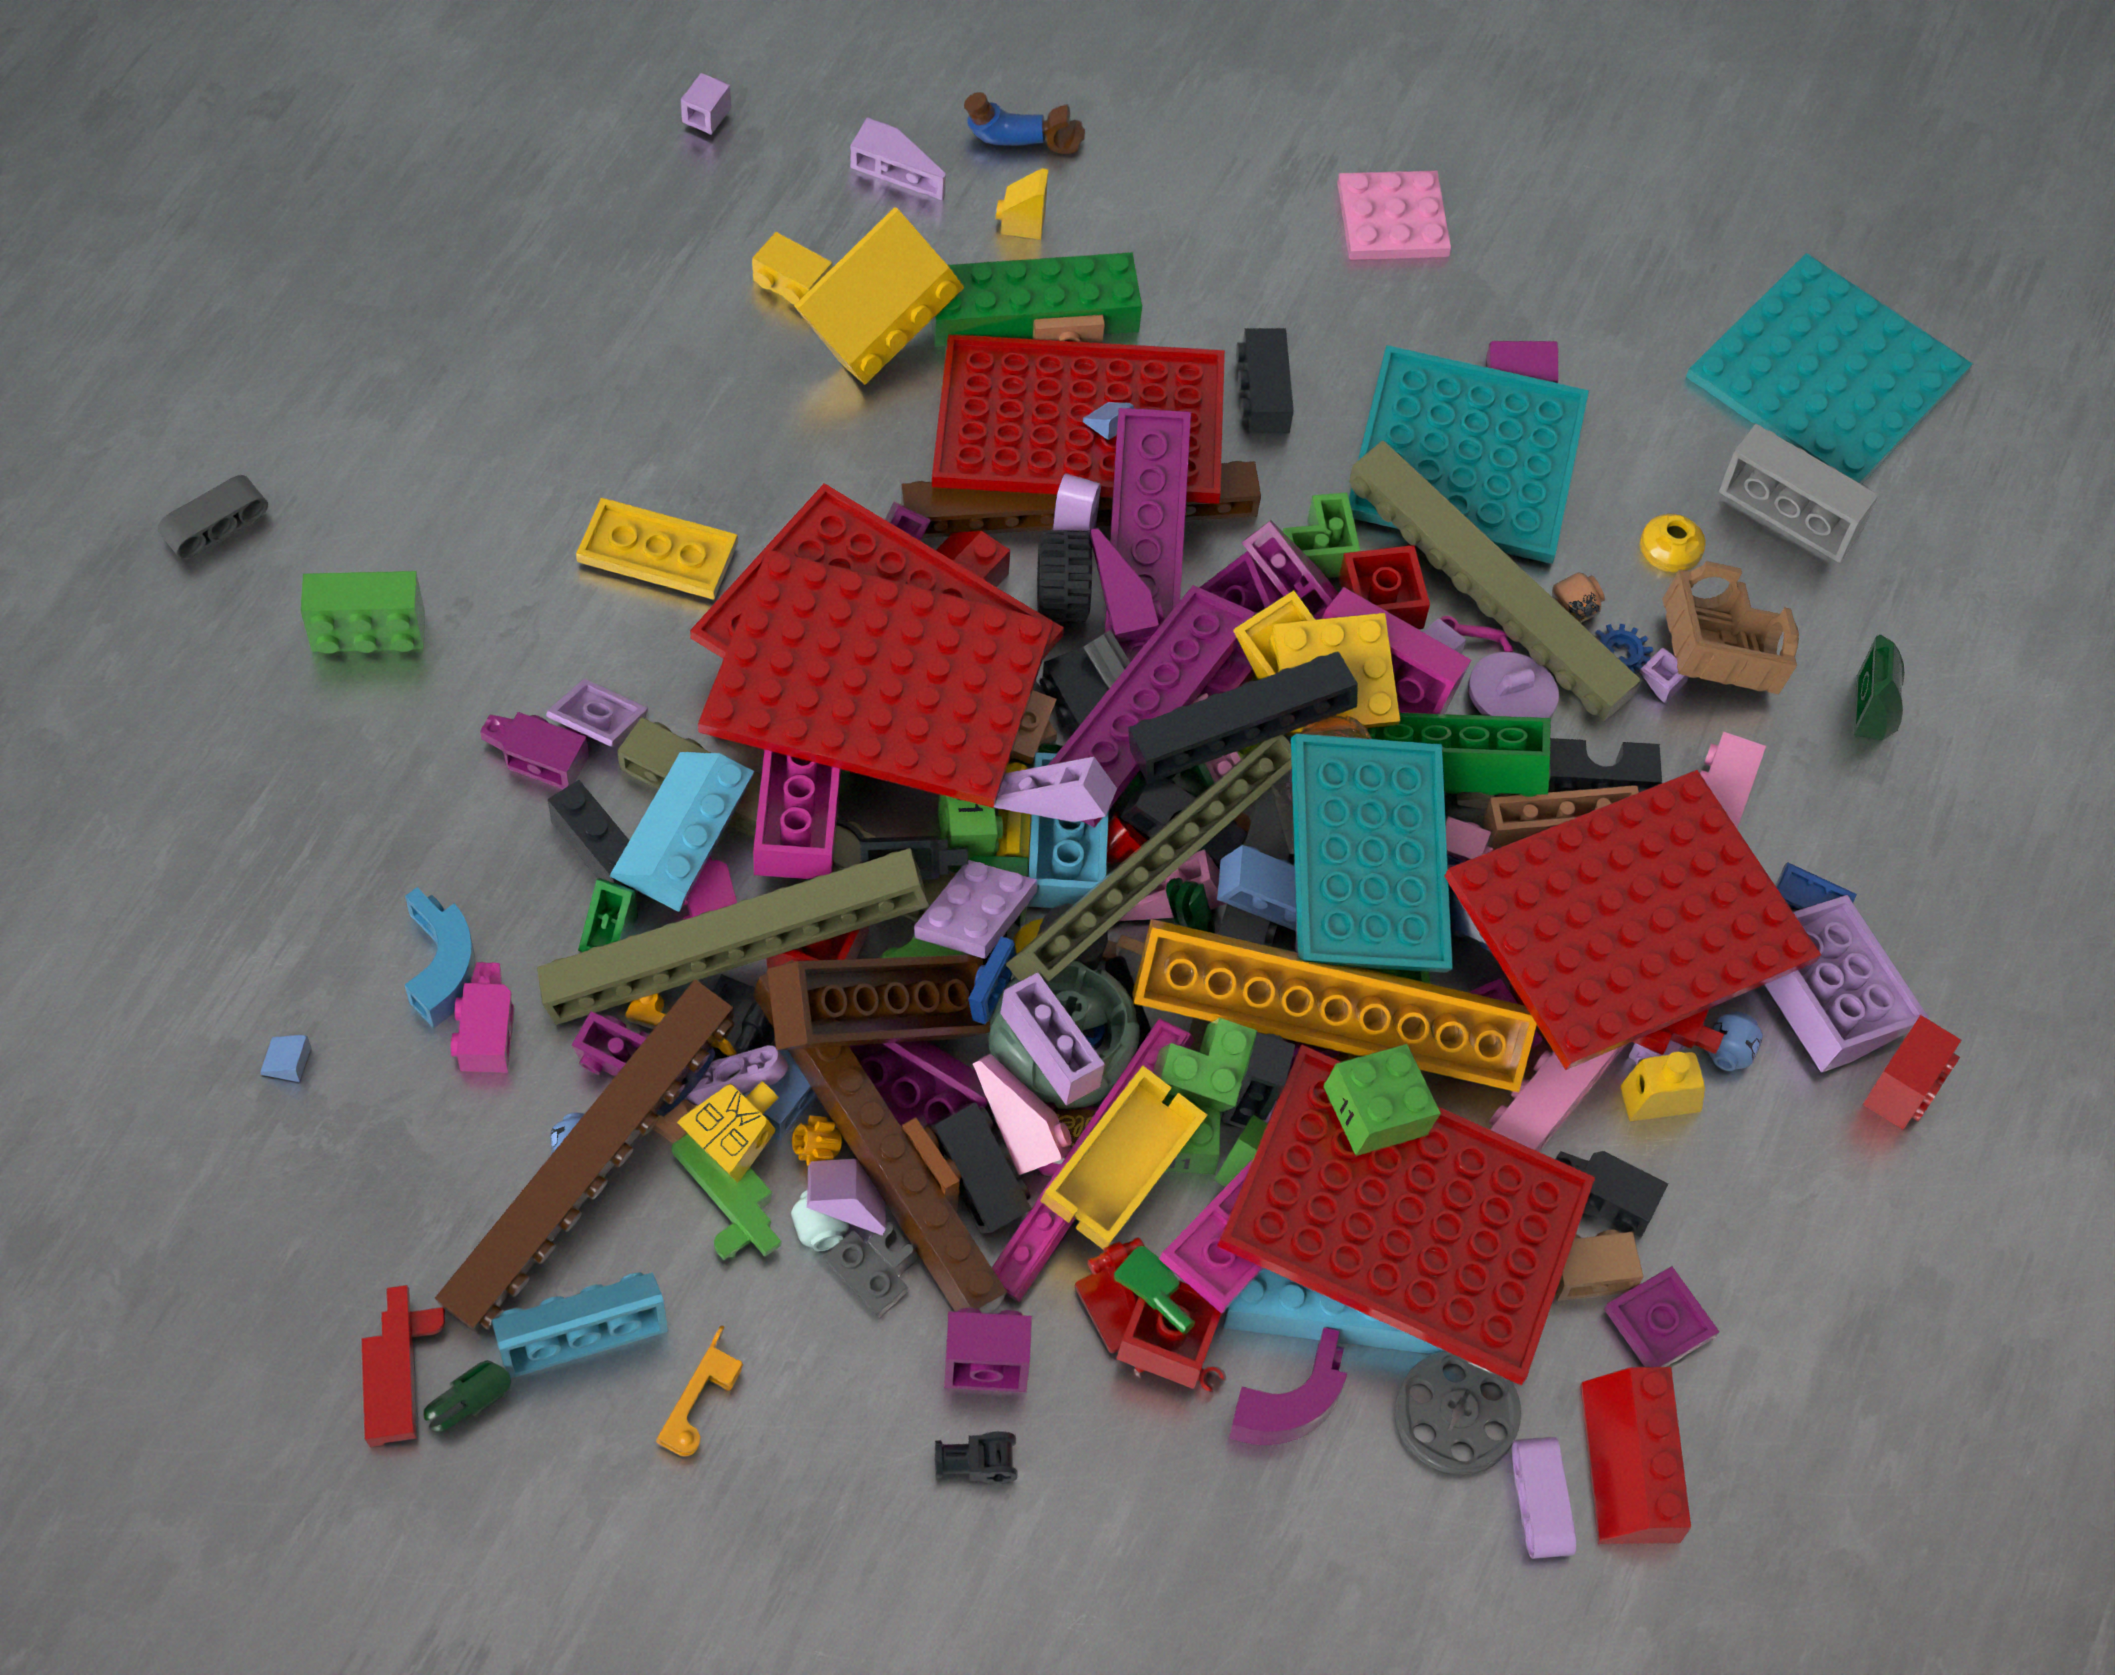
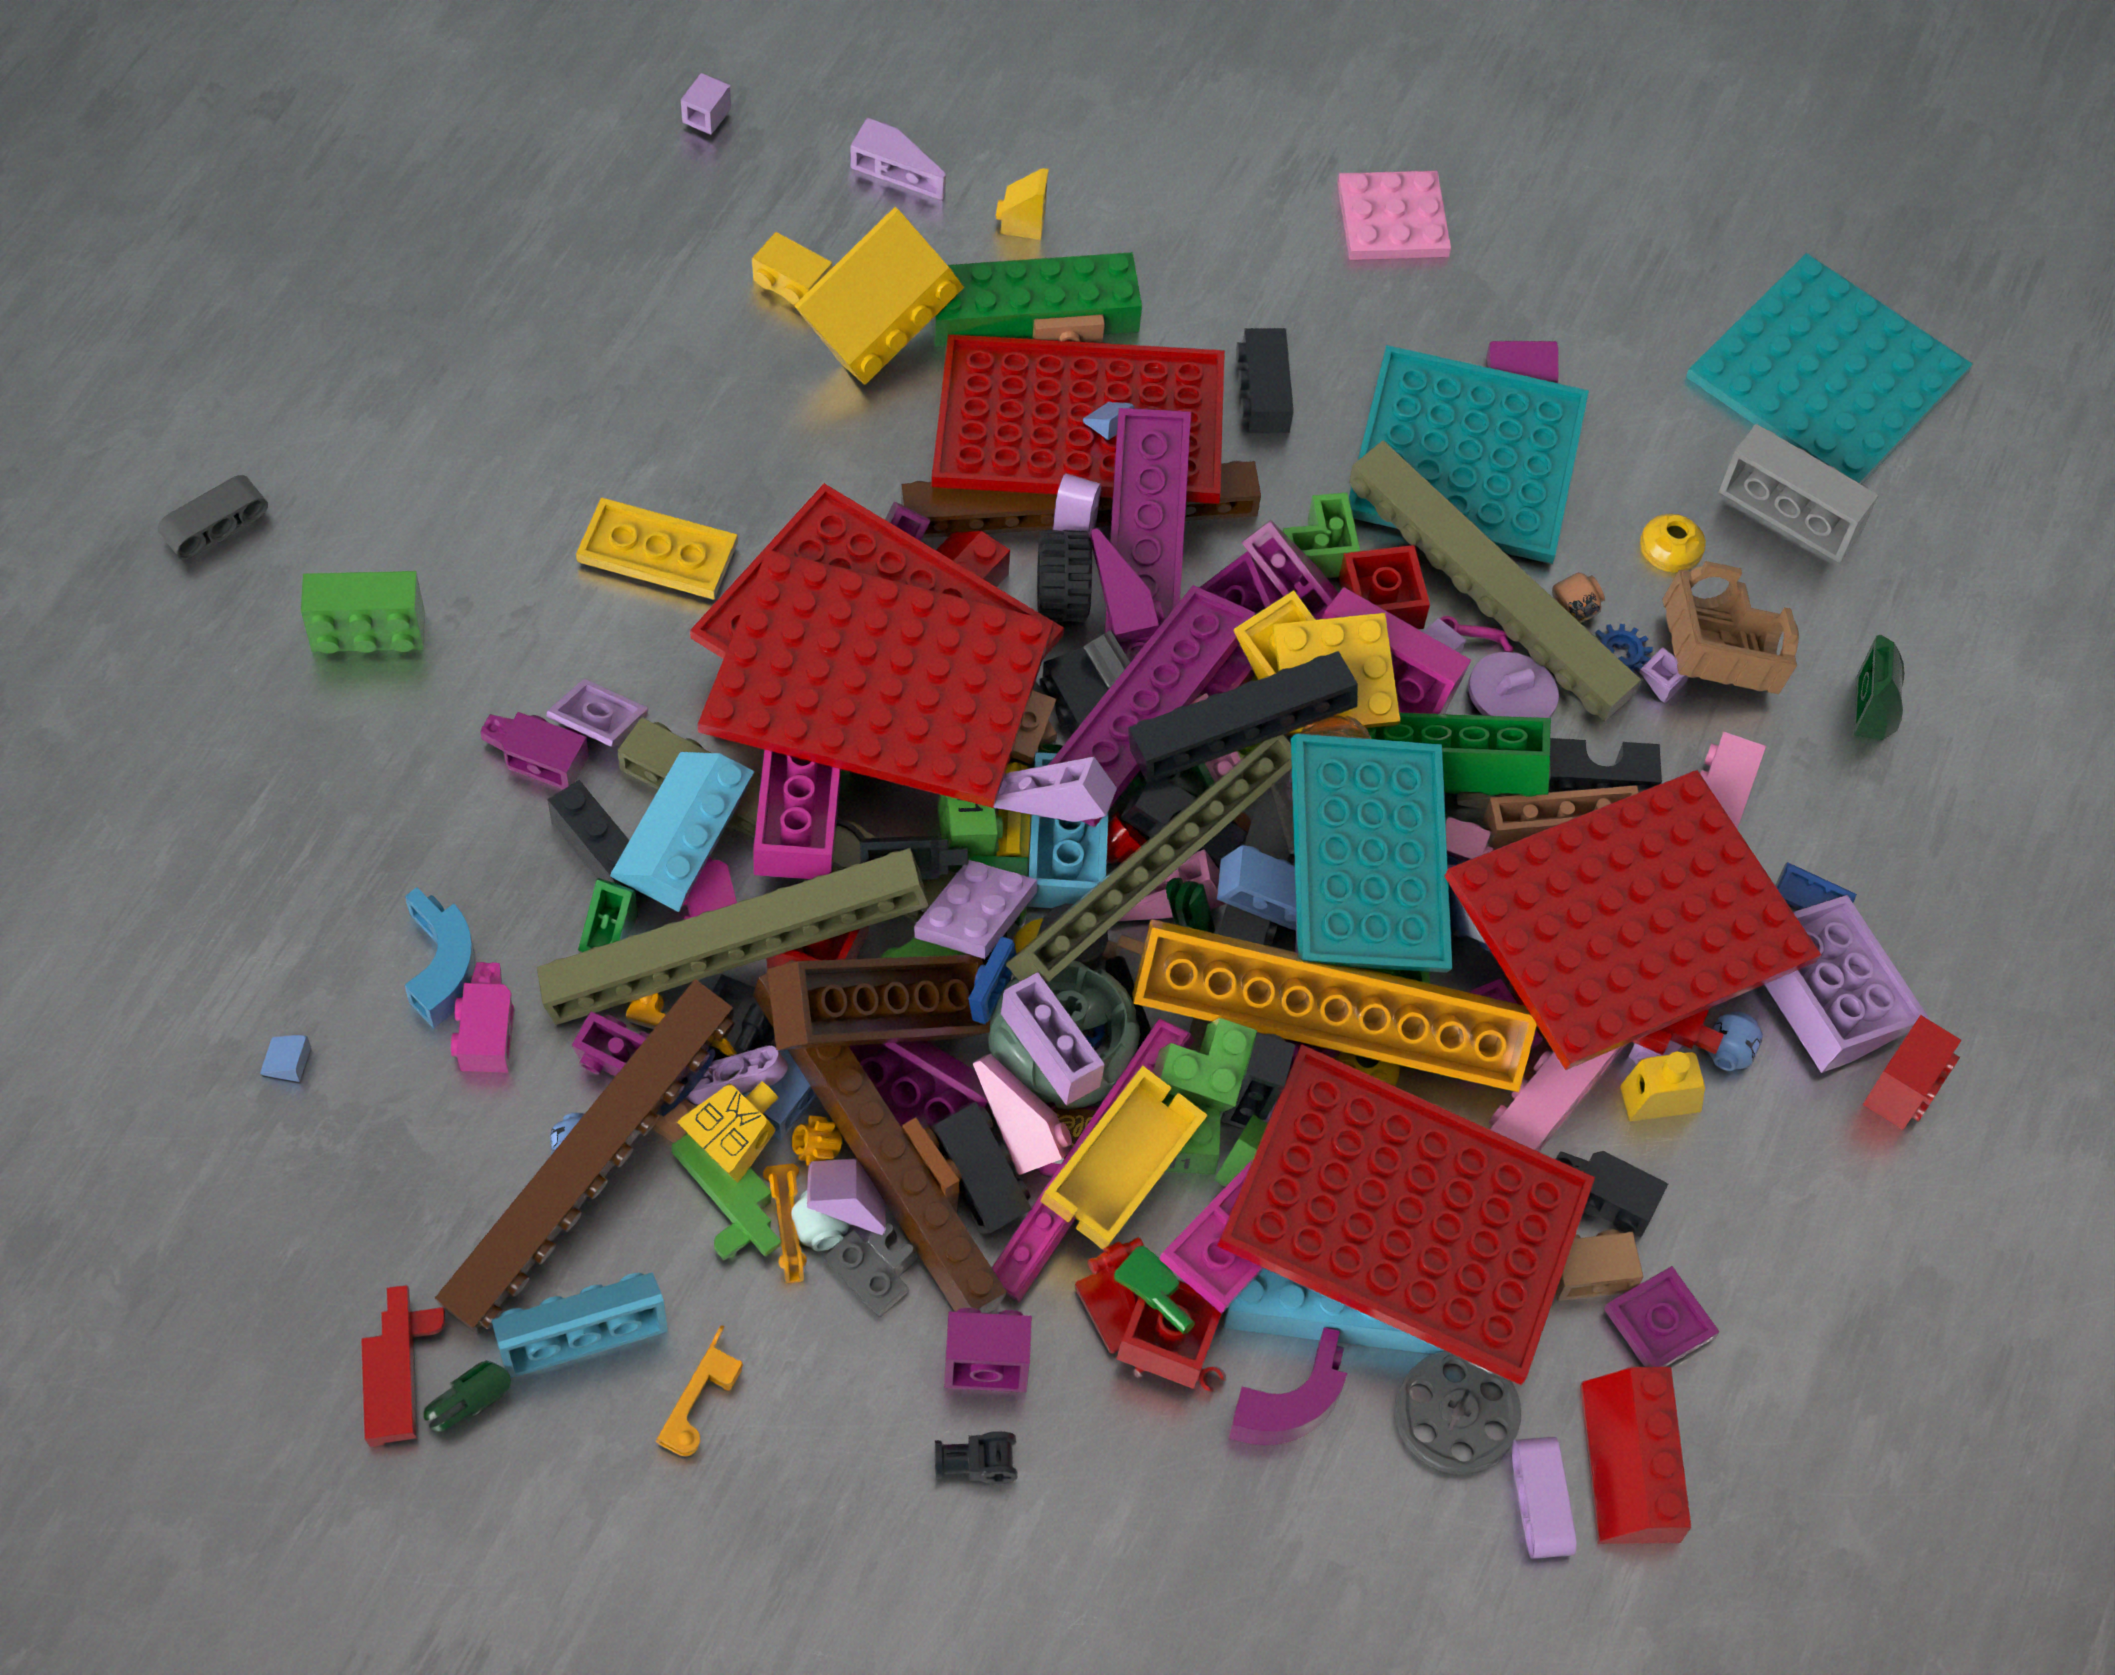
(783, 1190): none -> light orange piece
(1009, 129): piece -> none
(1381, 1099): bright green brick -> none

